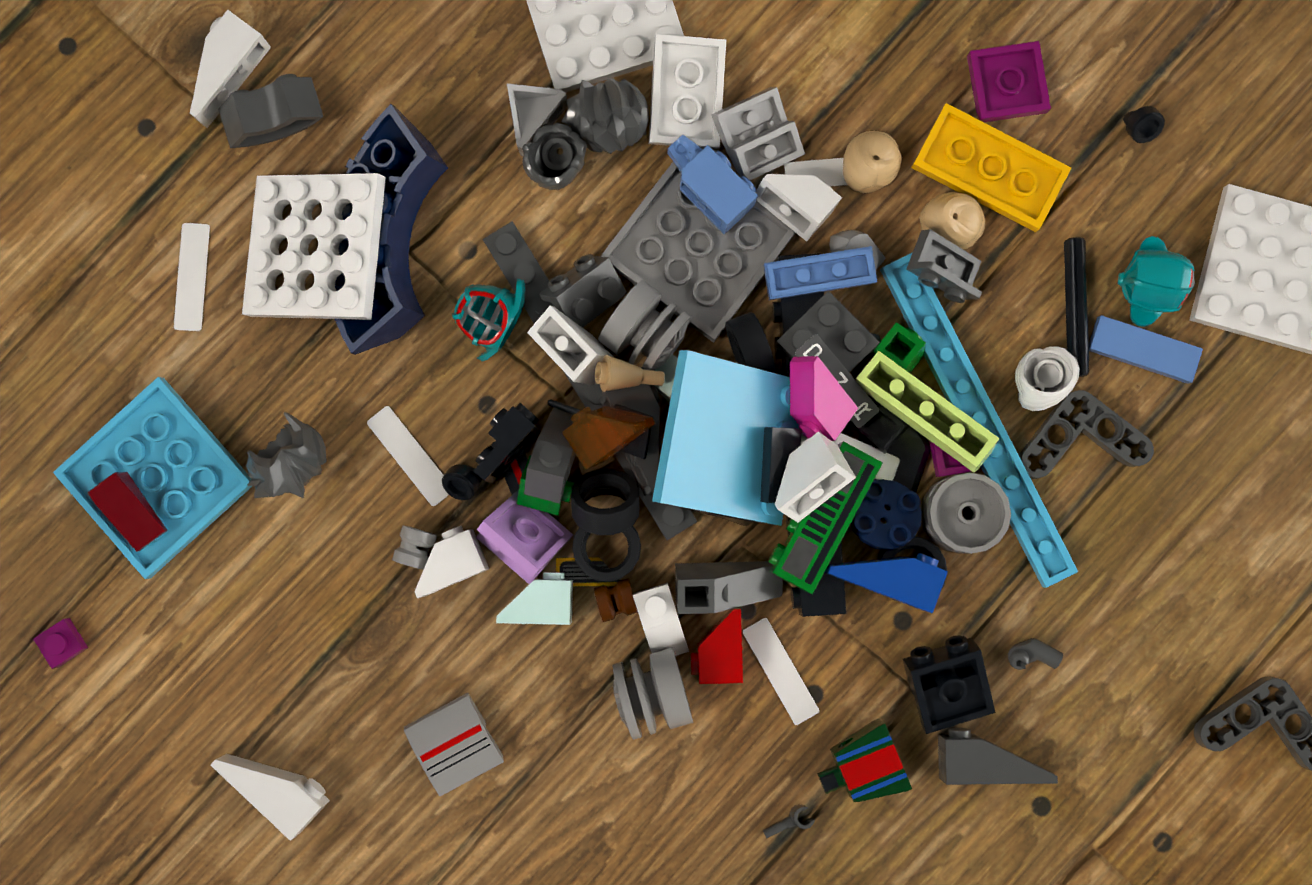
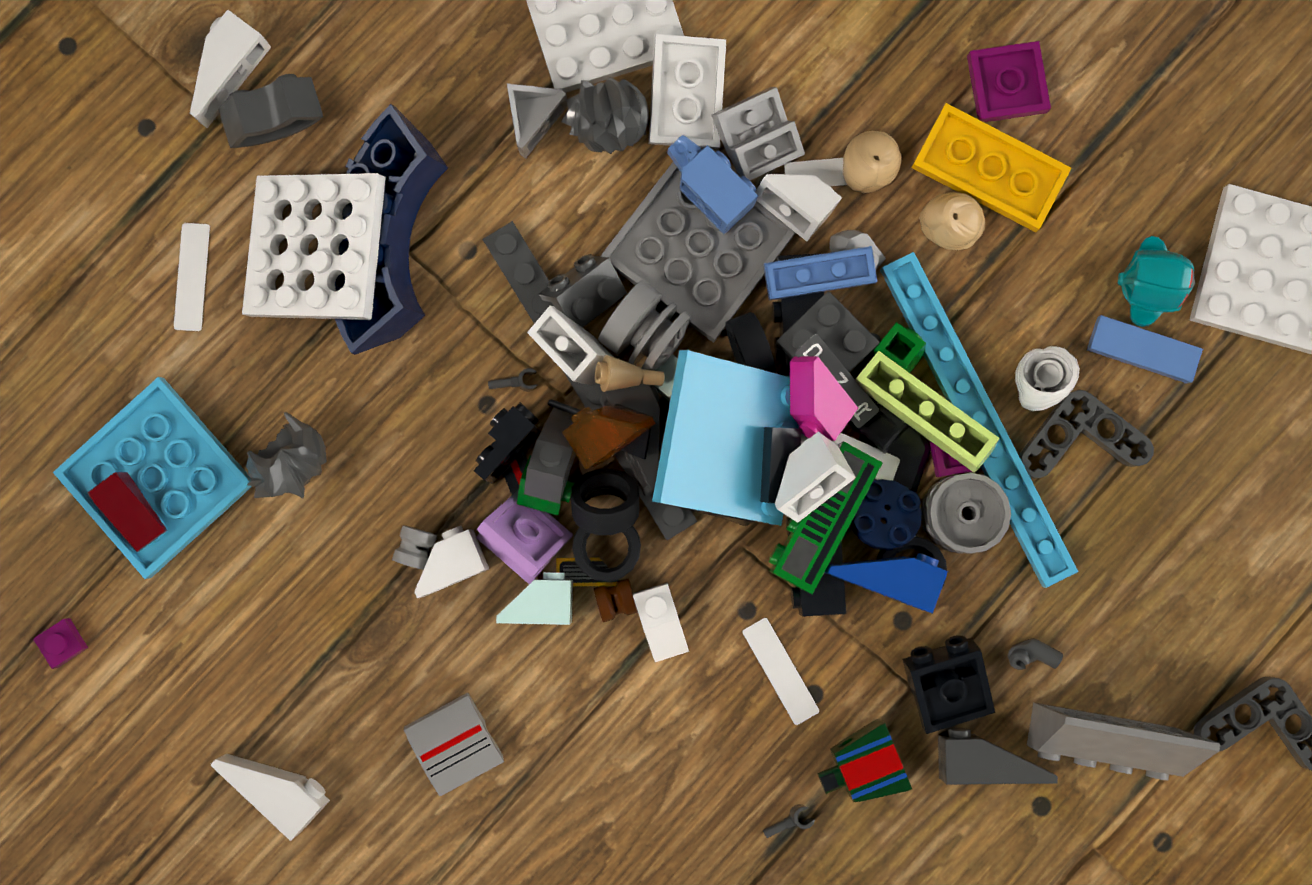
(408, 454): white sticker -> none
(461, 482): black tile -> none
(489, 315): teal piece -> none
(514, 381): none -> dark grey hand
(545, 164): dark grey hair -> none
(651, 693): light grey wheel -> none
(720, 652): red slope -> none
(723, 585): dark grey slope -> none
(944, 267): dark grey bracket -> none
(1076, 302): black axle -> none
(1116, 741): none -> light grey slope
(1144, 124): black tile -> none

